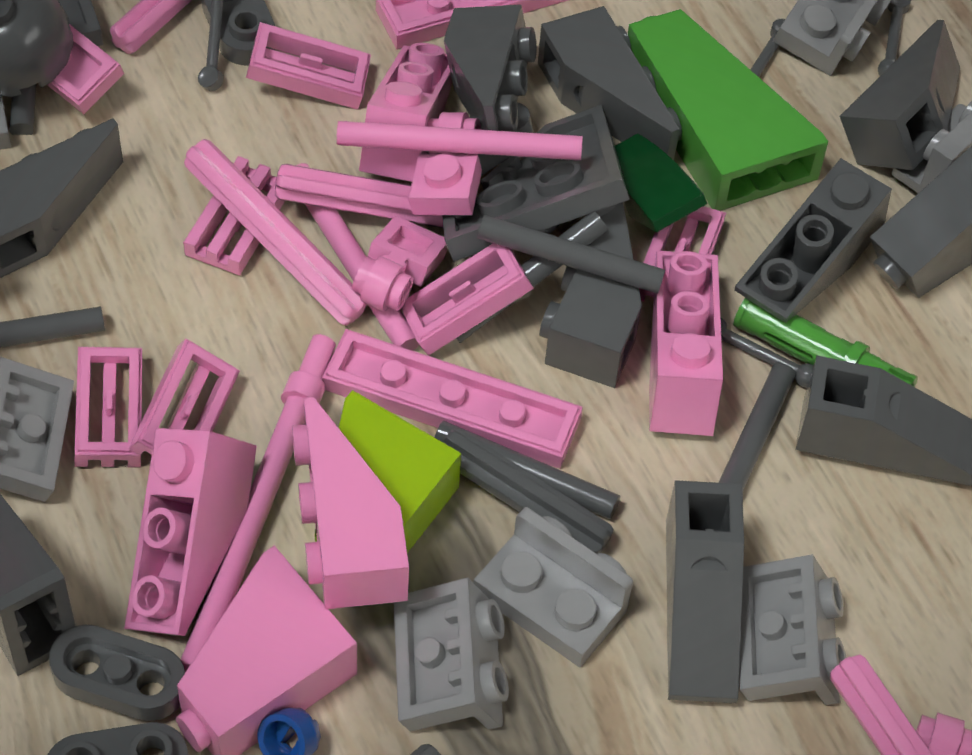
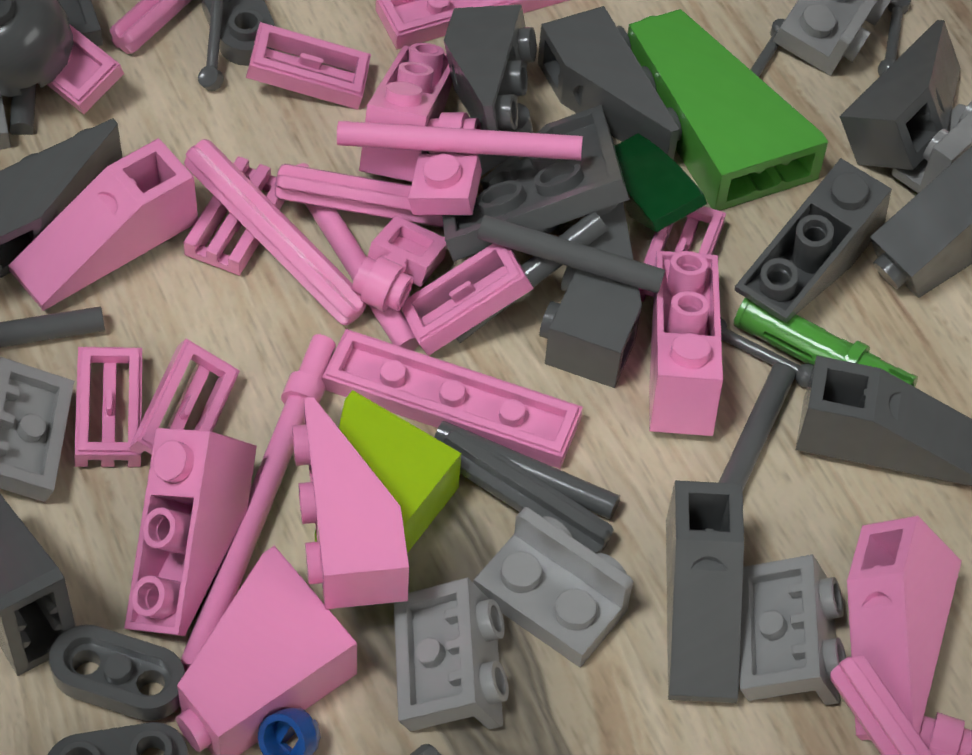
(109, 224): none -> bright pink slope
(900, 608): none -> bright pink slope

